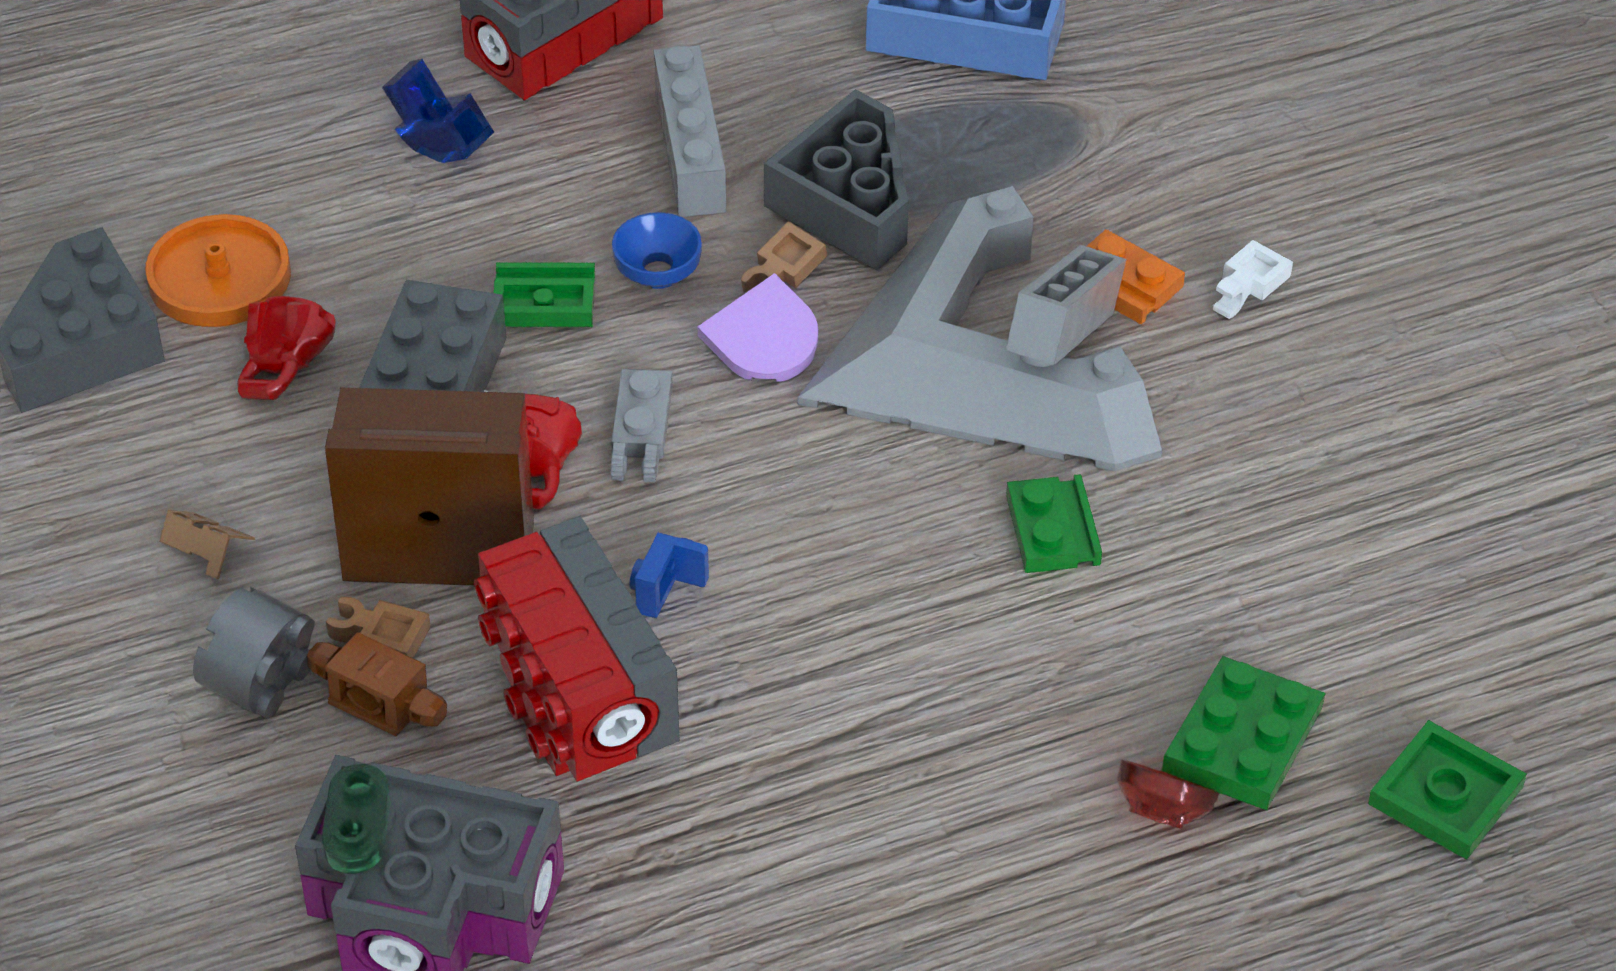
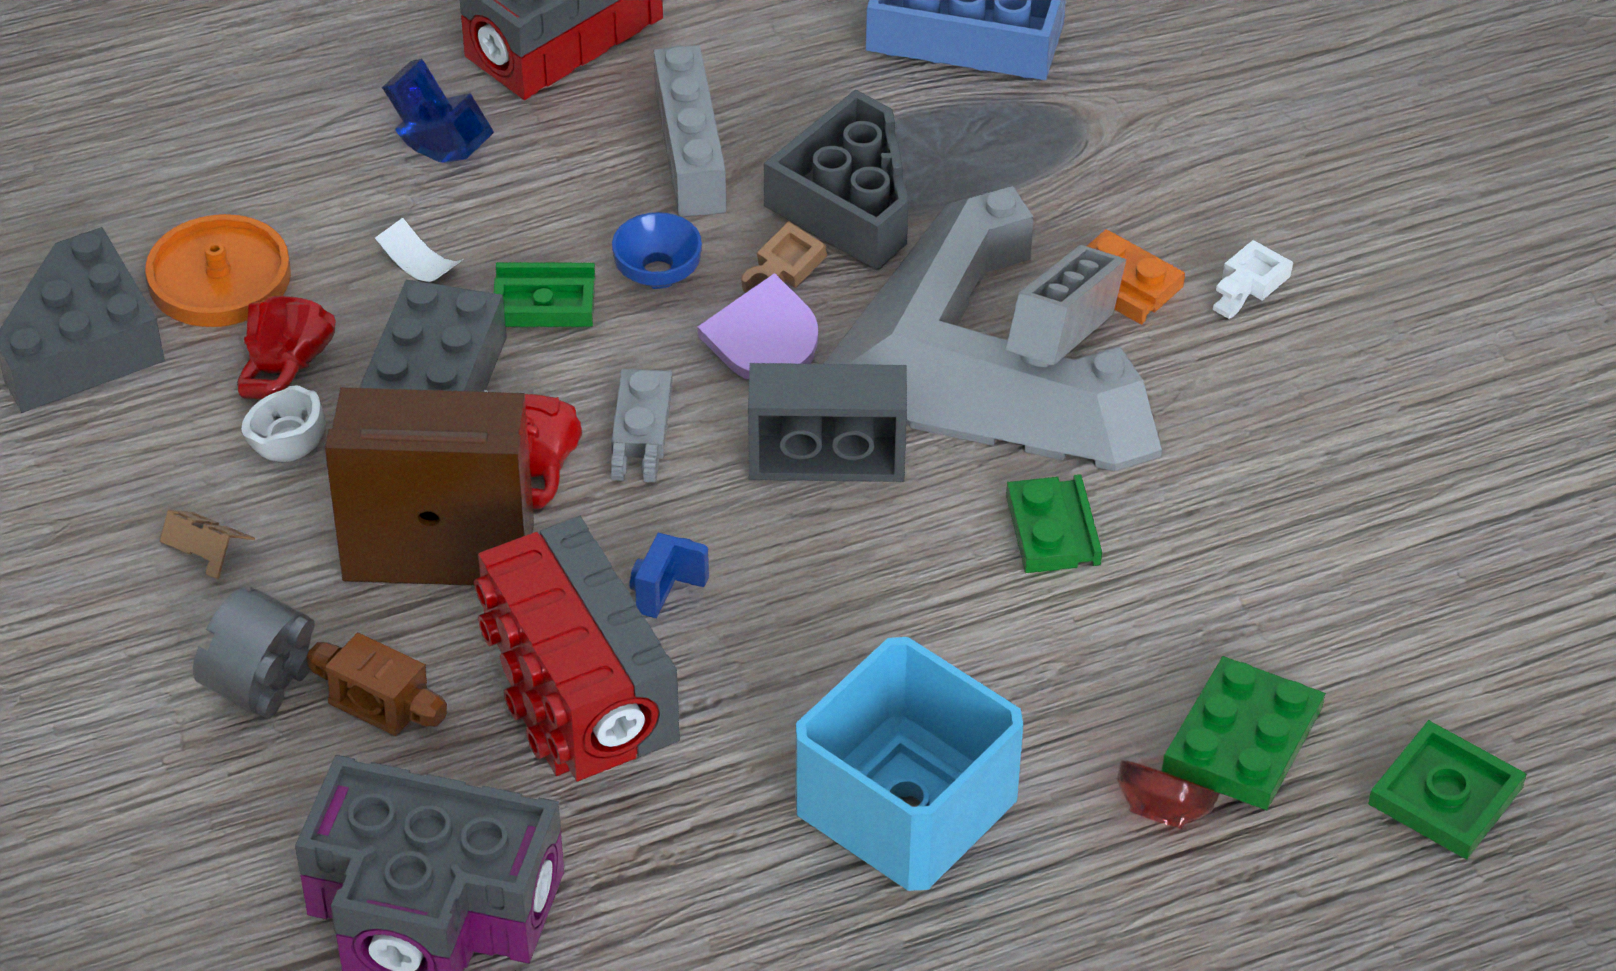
(289, 435): none -> white helmet
(356, 812): clear green plate -> none
(388, 624): medium nougat plate -> none
(412, 253): none -> white sticker
(827, 422): none -> dark grey brick
(906, 730): none -> medium azure plate

